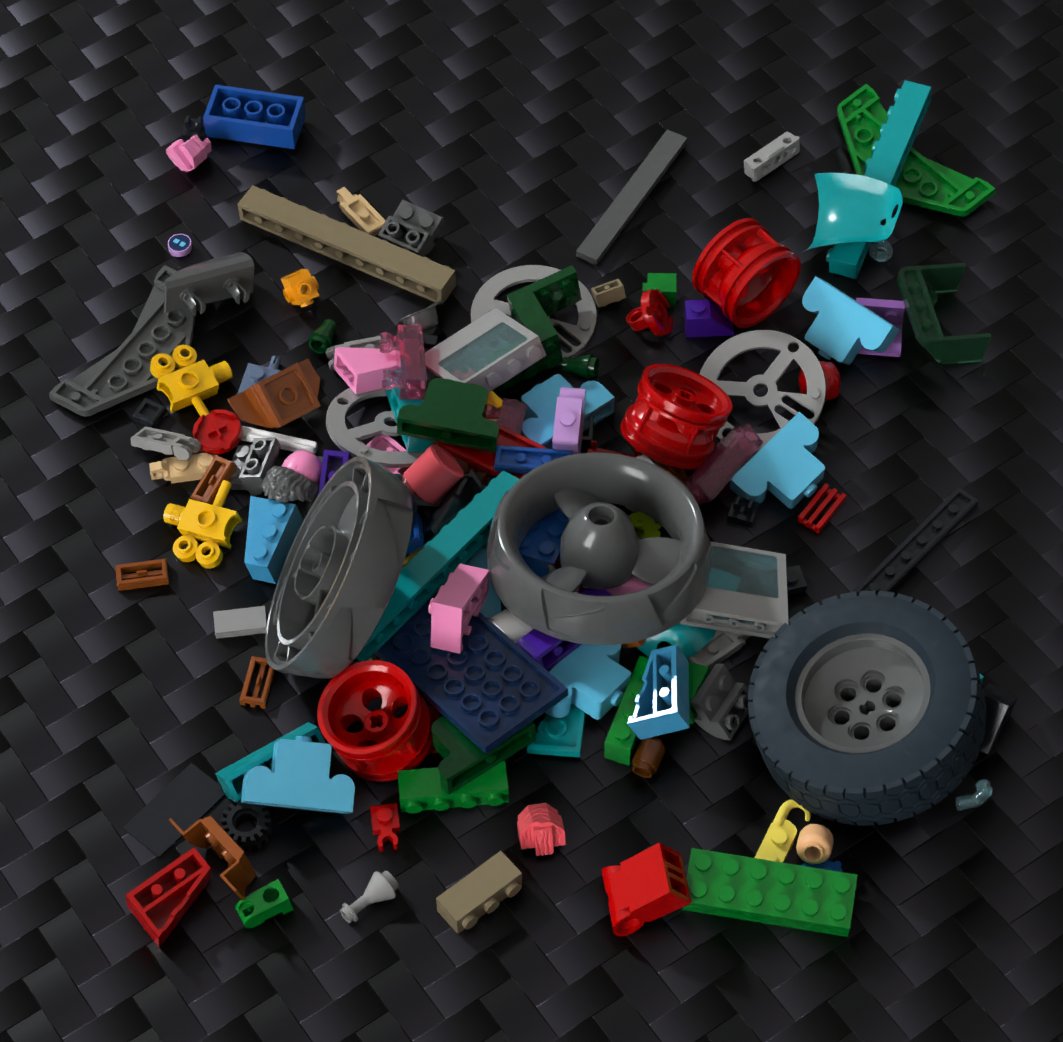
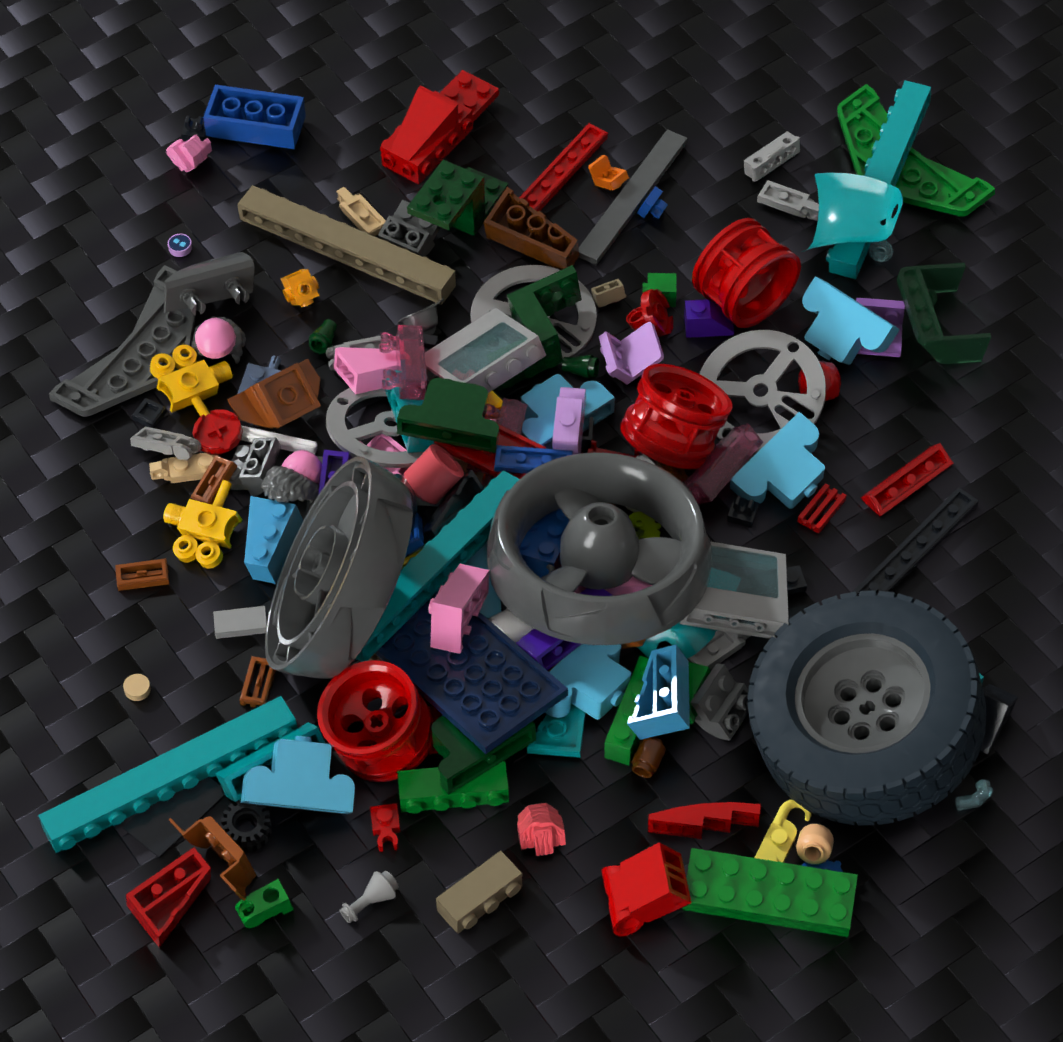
(136, 687): none -> tan tile
(165, 775): none -> teal brick
(218, 338): none -> bright pink hair
(436, 125): none -> red wedge
(457, 198): none -> dark green bracket
(529, 232): none -> reddish brown wedge
(564, 166): none -> red tile
(605, 175): none -> orange bracket
(632, 354): none -> lavender bracket
(653, 204): none -> blue tile
(693, 819): none -> red slope
(788, 200): none -> light grey hinge
(907, 479): none -> red slope

